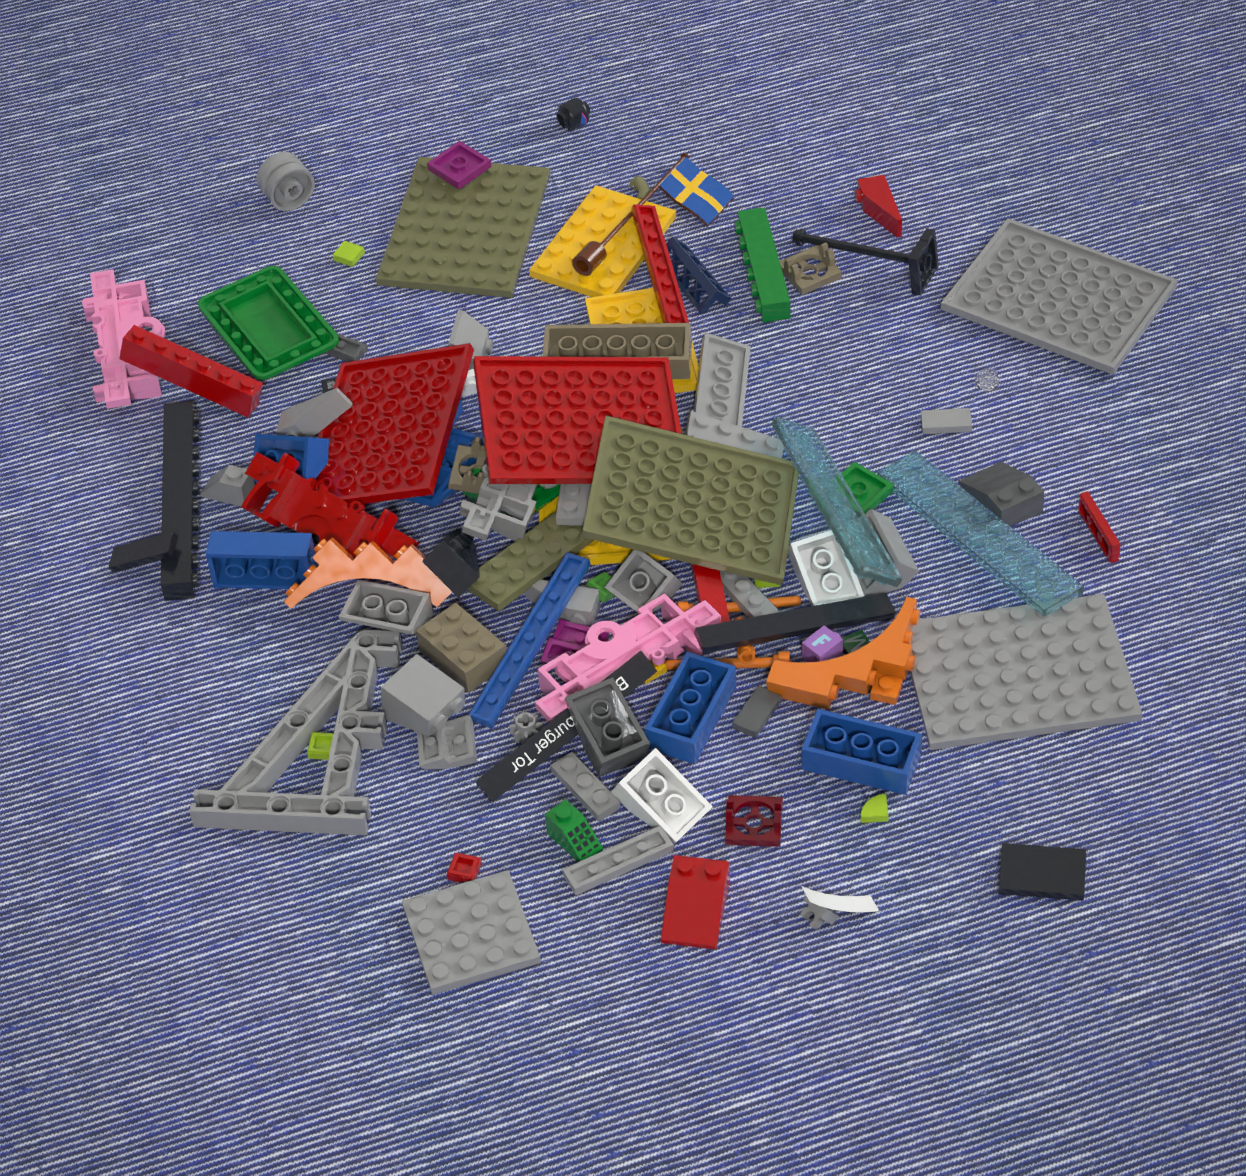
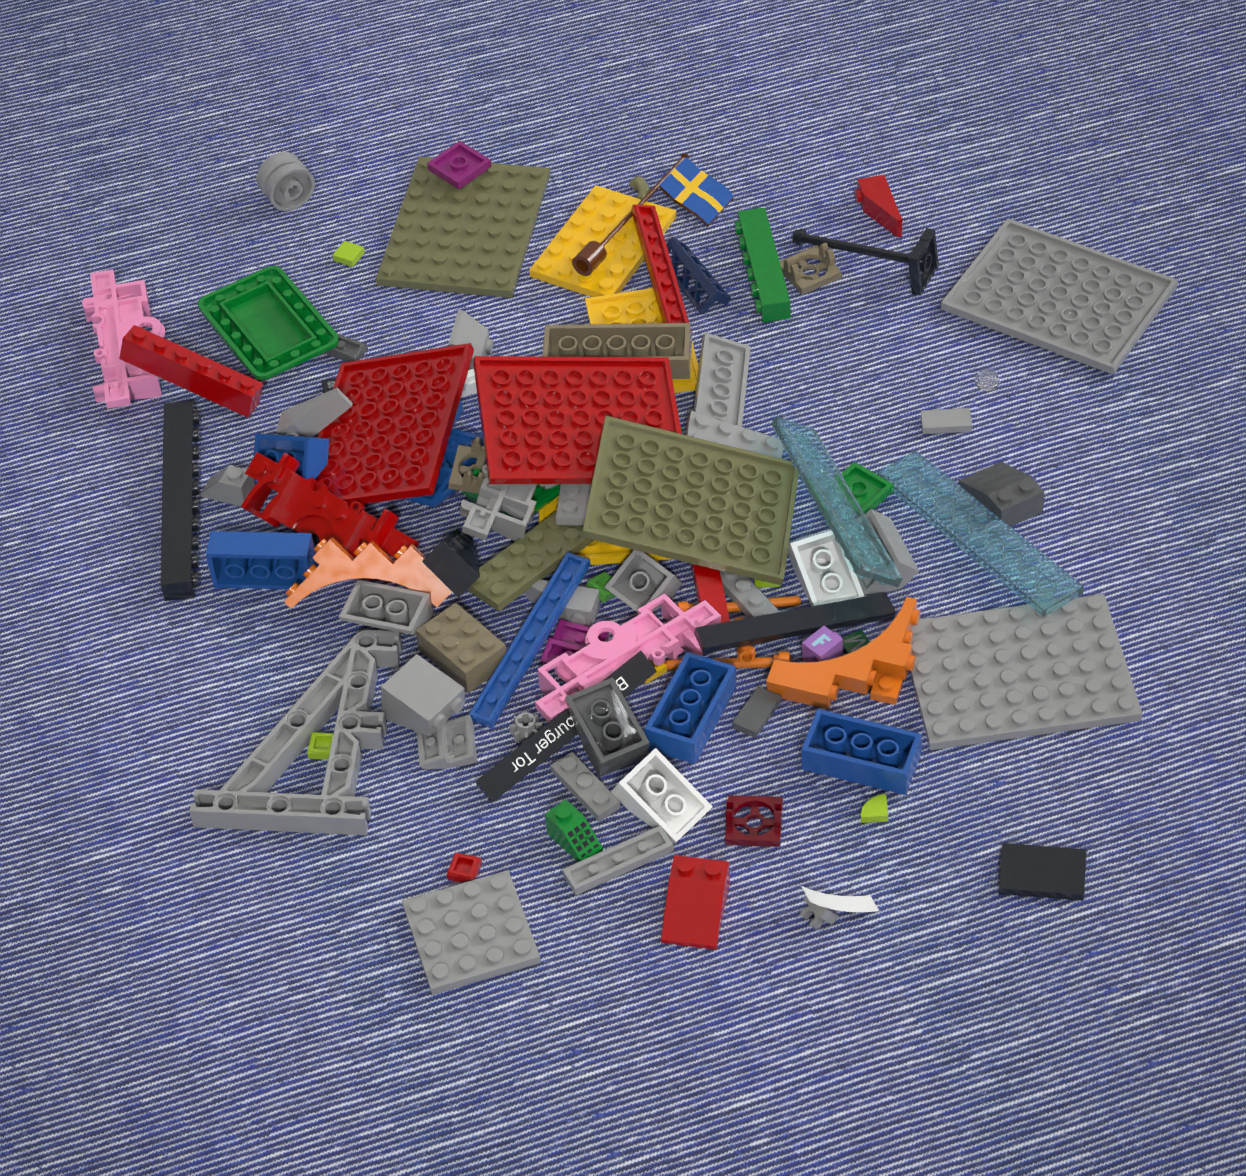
(143, 552): black tile -> none
(573, 114): black head -> none
(1099, 527): red tile -> none

